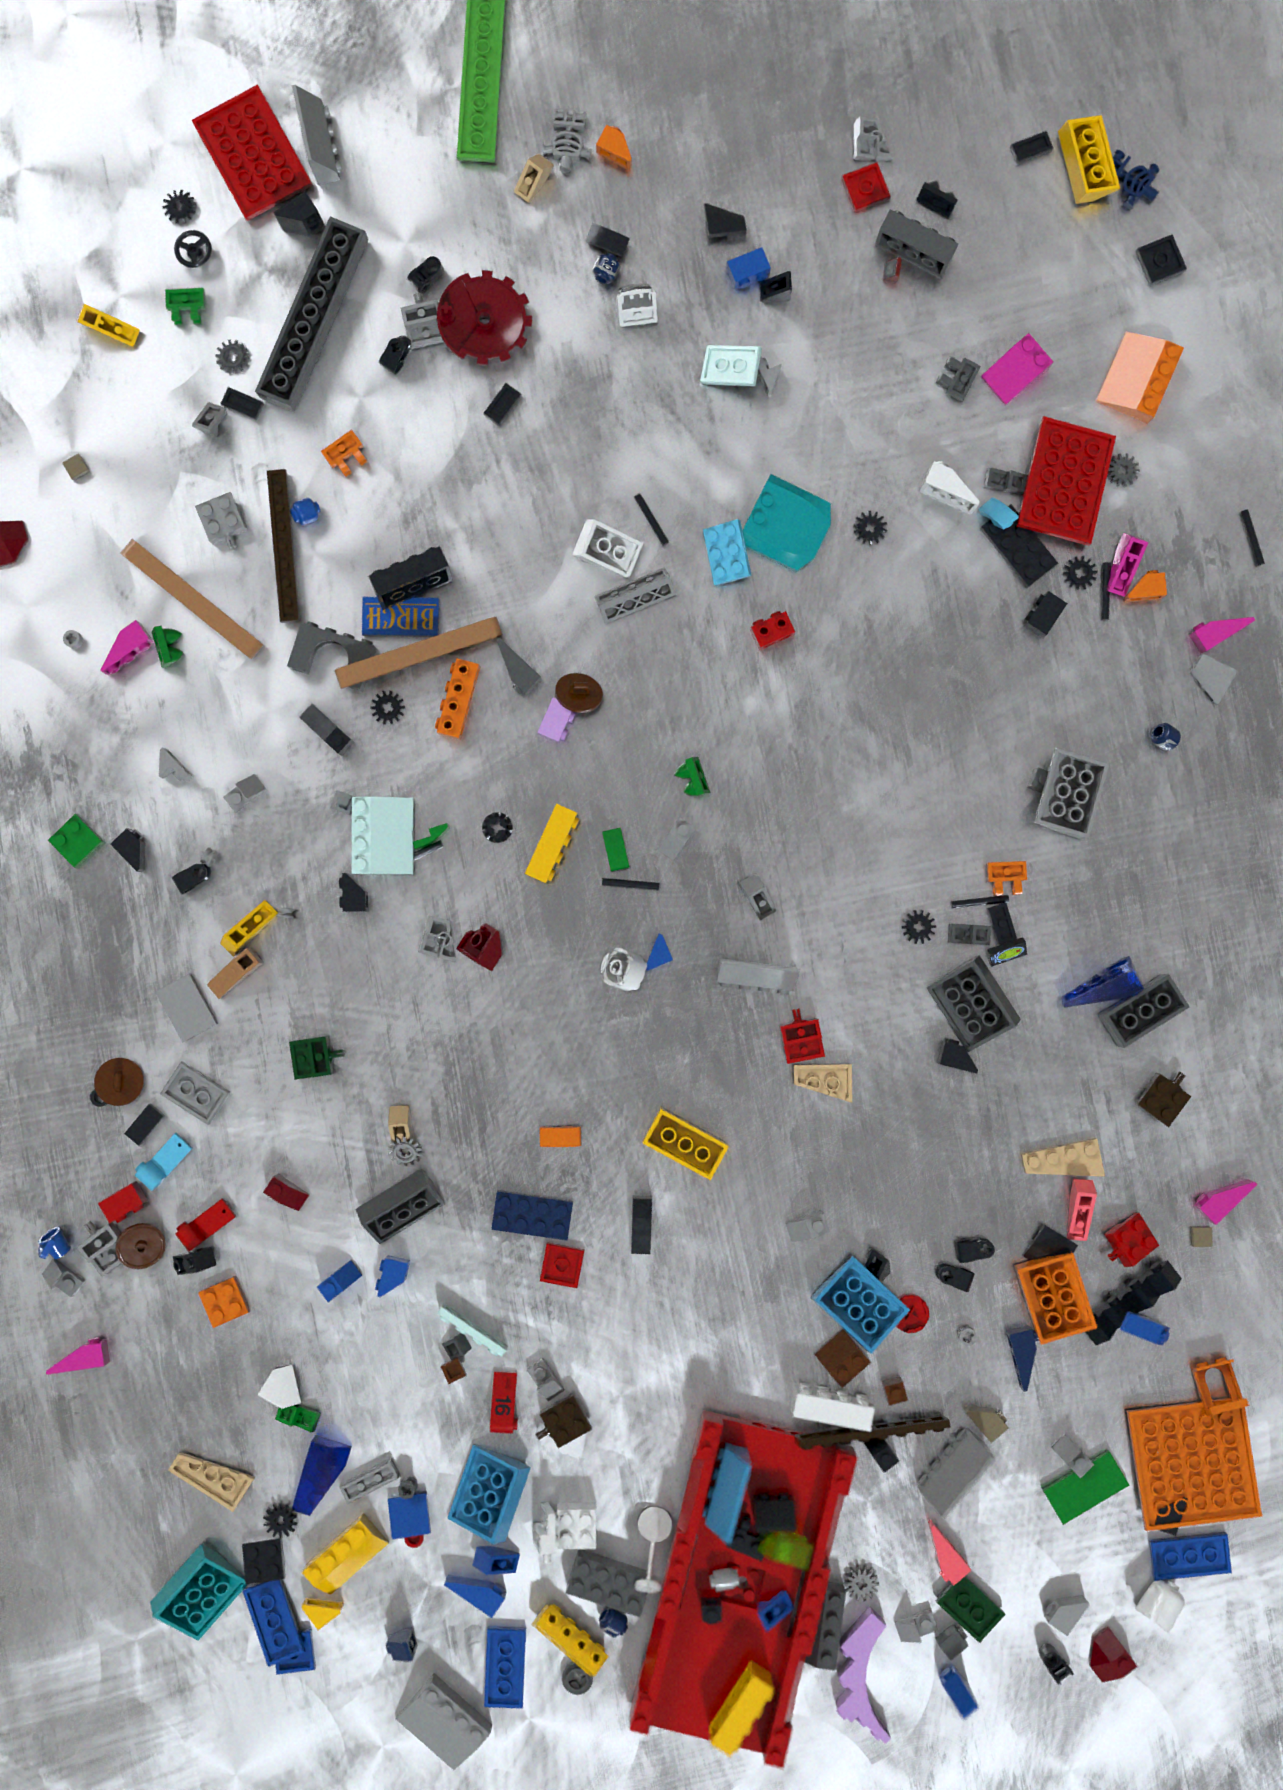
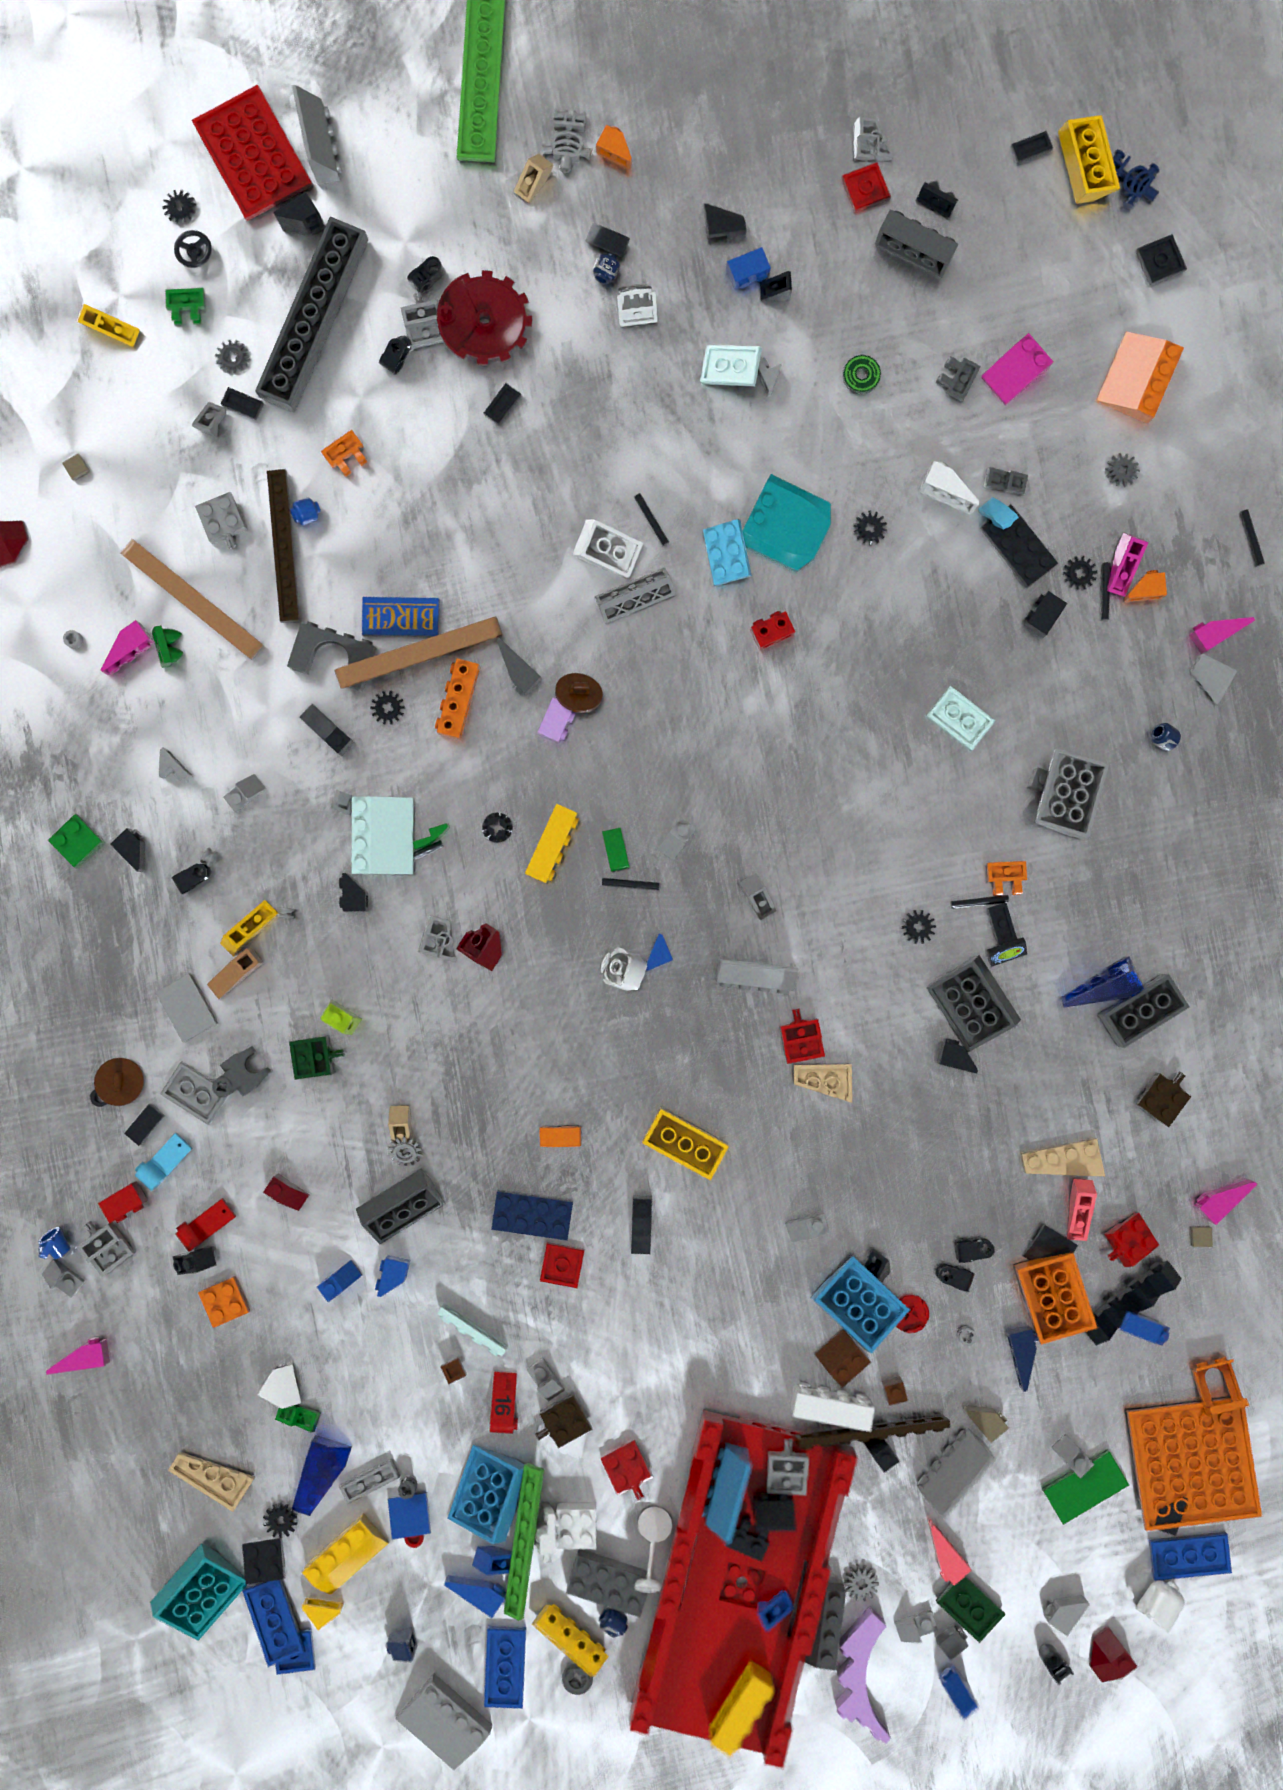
(140, 1246): reddish brown shield -> none
(237, 1076): none -> dark grey piece
(340, 1018): none -> lime torso
(410, 577): black brick -> none
(457, 1346): dark grey slope -> none
(523, 1541): none -> bright green plate
(627, 1469): none -> red plate
(692, 769): green tile -> none
(711, 1610): black brick -> none
(724, 1579): light grey brick -> none
(786, 1549): clear neon green slope -> none
(787, 1471): none -> light grey plate
(864, 363): none -> dark green tile
(892, 270): slope -> none
(960, 718): none -> light aqua tile
(969, 934): dark grey slope -> none
(1066, 481): red plate -> none

